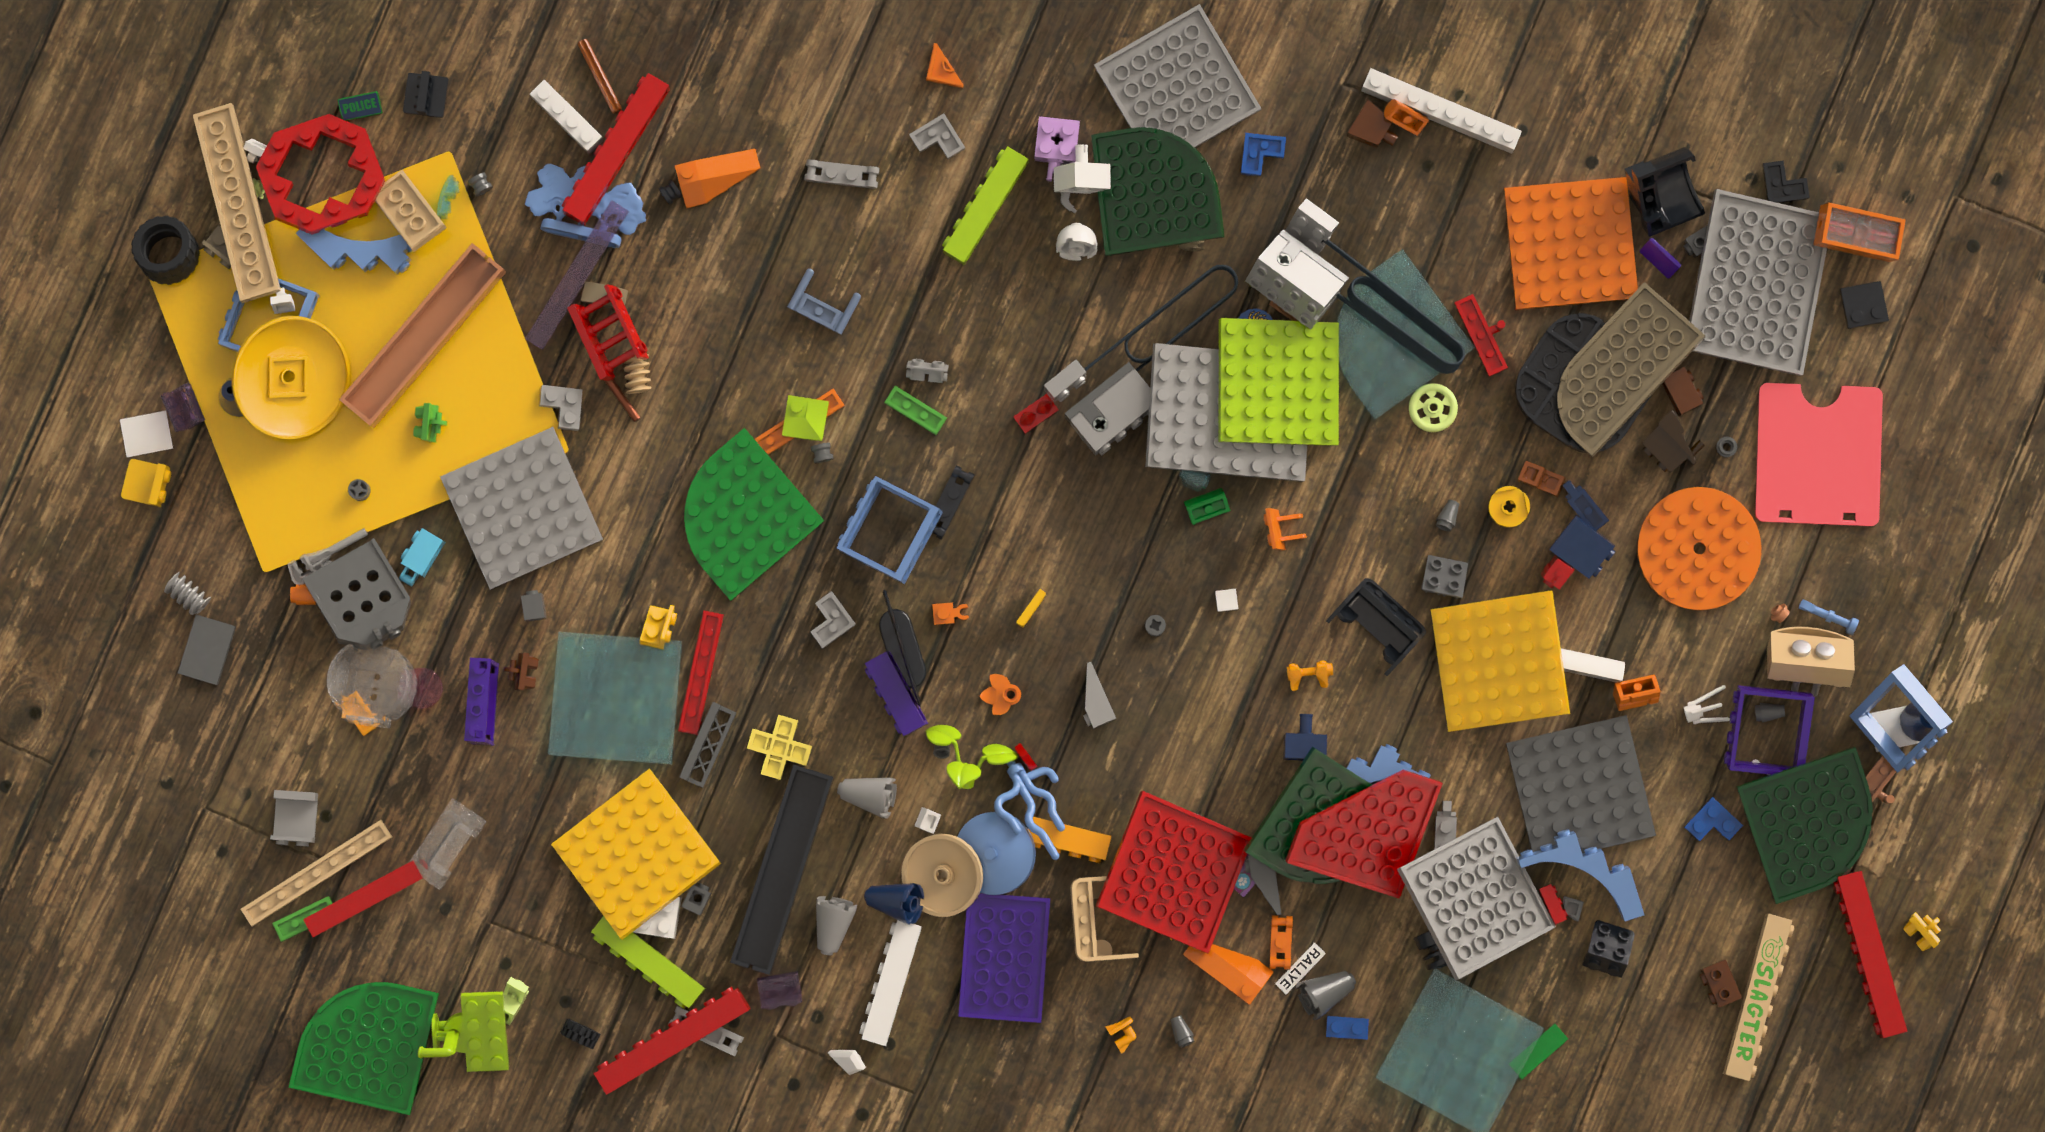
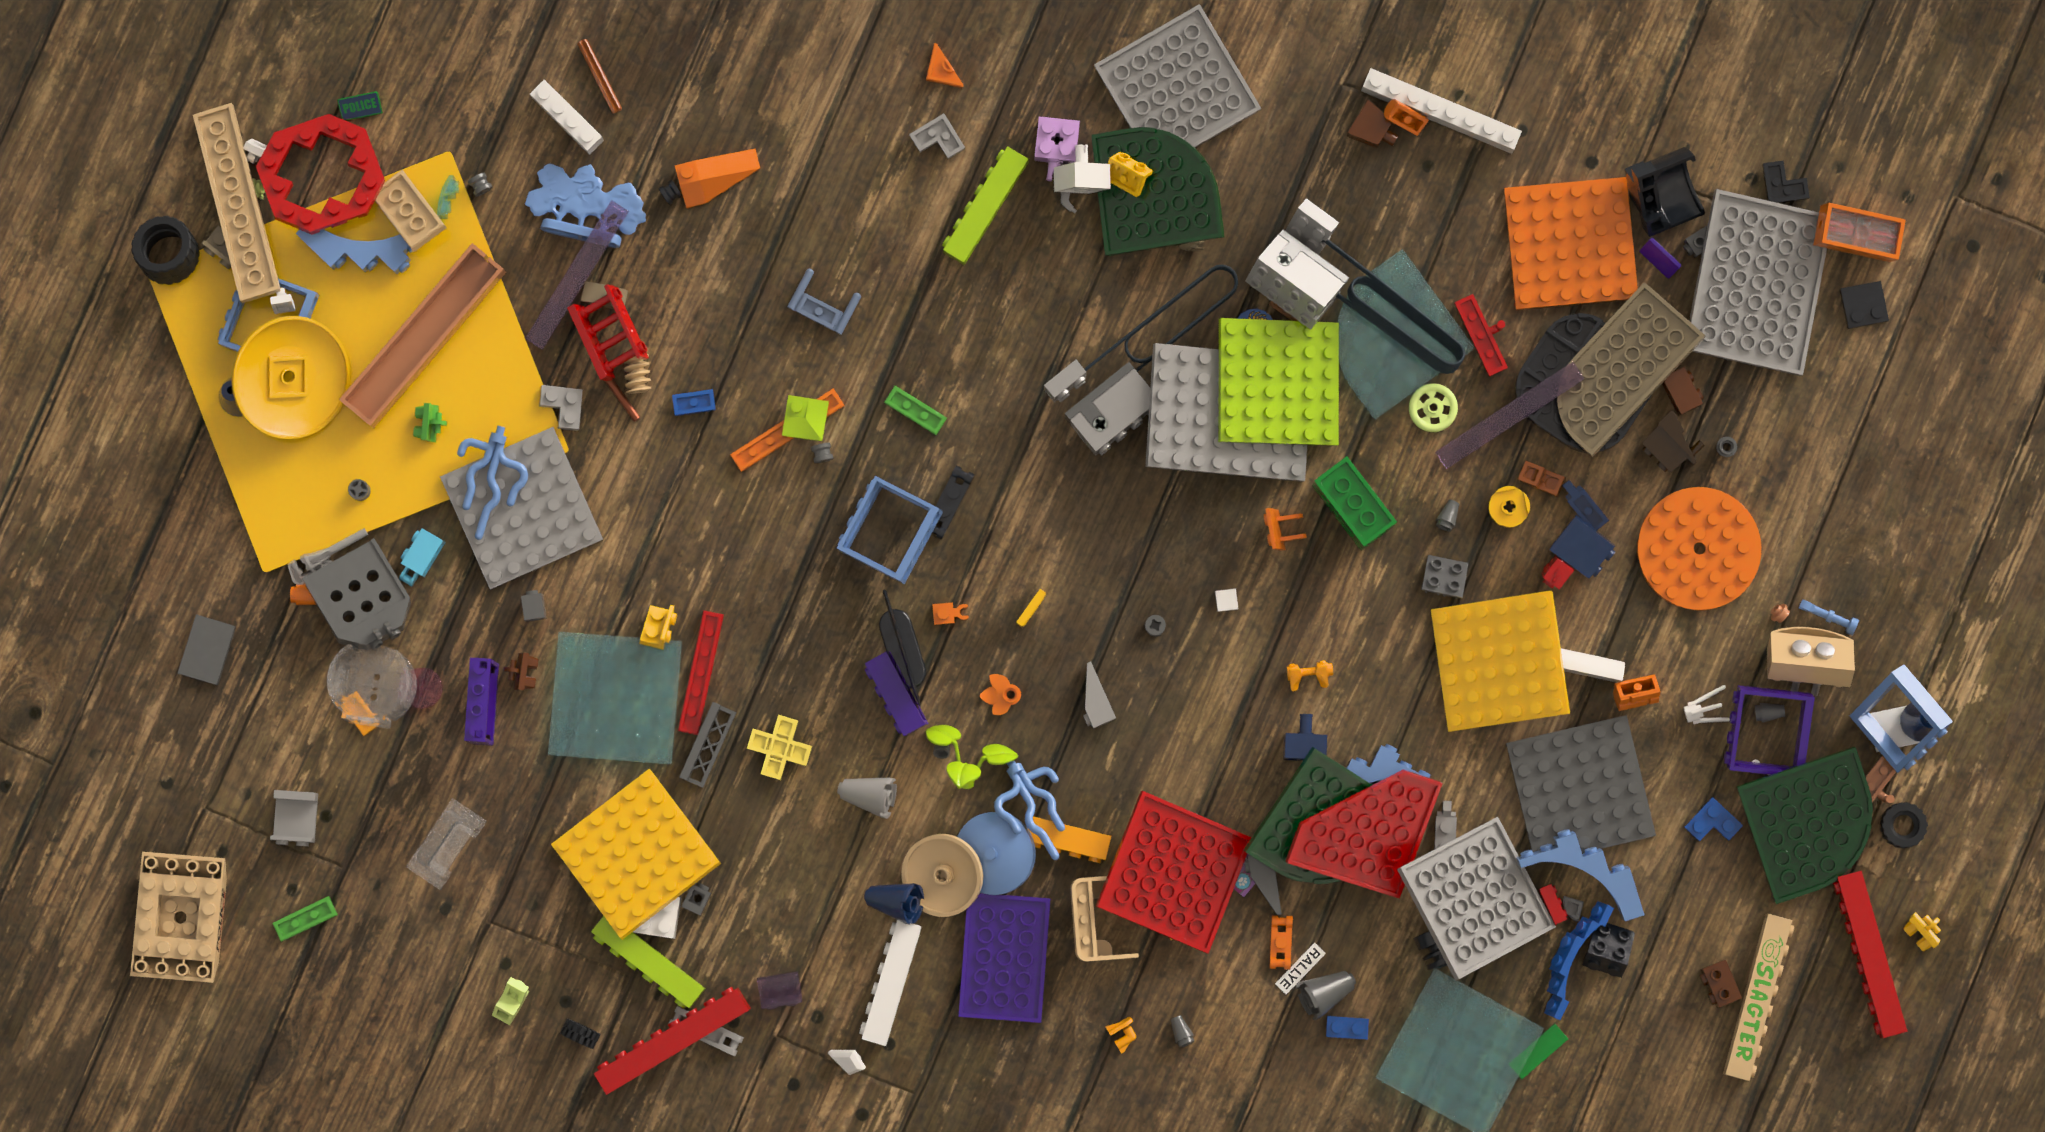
(146, 434): white sticker -> none
(146, 482): yellow bracket -> none
(162, 944): none -> tan slope
(183, 408): bracket -> none
(186, 595): light grey piece -> none
(316, 873): tan plate -> none
(363, 898): red tile -> none
(367, 1046): green plate -> none
(425, 94): black bracket -> none
(475, 1031): lime plate -> none
(495, 454): none -> medium blue plant
(615, 149): red brick -> none
(693, 402): none -> blue plate
(744, 514): green plate -> none
(782, 869): black piece -> none
(832, 922): light grey cone -> none
(837, 620): light grey plate -> none
(842, 174): light grey plate -> none
(919, 368): light grey hinge -> none
(927, 820): white plate -> none
(1025, 756): red tile -> none
(1036, 413): red tile -> none
(1076, 241): white cylinder -> none
(1128, 173): none -> yellow bracket
(1195, 480): clear light blue head -> none
(1207, 506): green slope -> none
(1235, 971): orange wedge -> none
(1258, 146): blue plate -> none
(1354, 503): none -> green piece
(1383, 619): black windscreen -> none
(1510, 415): none -> tile
(1566, 953): none -> blue piece
(1818, 457): coral door -> none
(1892, 836): none -> black tyre

